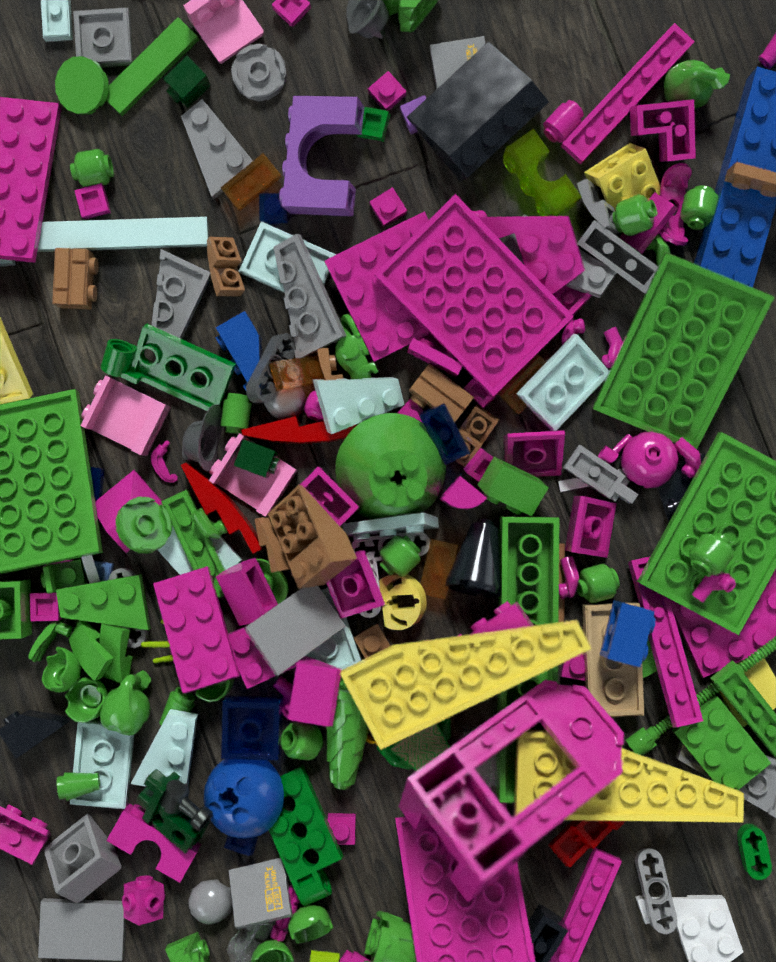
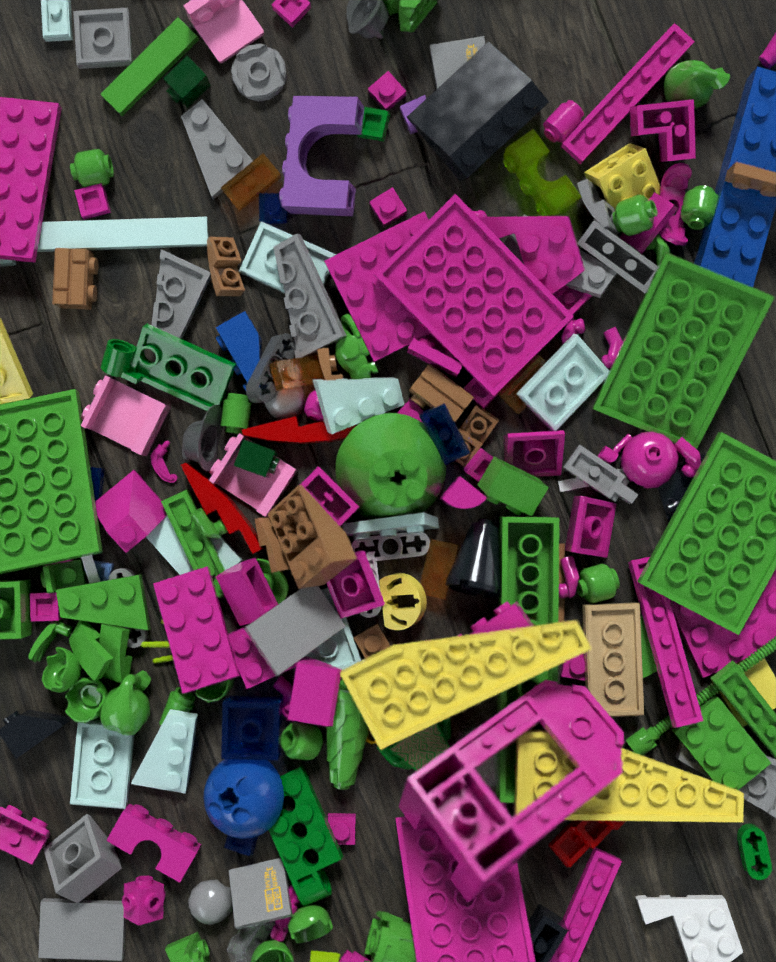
(77, 784): bright green cone -> none
(81, 85): bright green tile -> none
(143, 525): bright green tile -> none
(172, 810): dark green hips -> none
(399, 556): bright green head -> none
(627, 634): blue brick -> none
(654, 913): light grey beam -> none
(711, 554): bright green head -> none
(714, 583): dark pink arm -> none

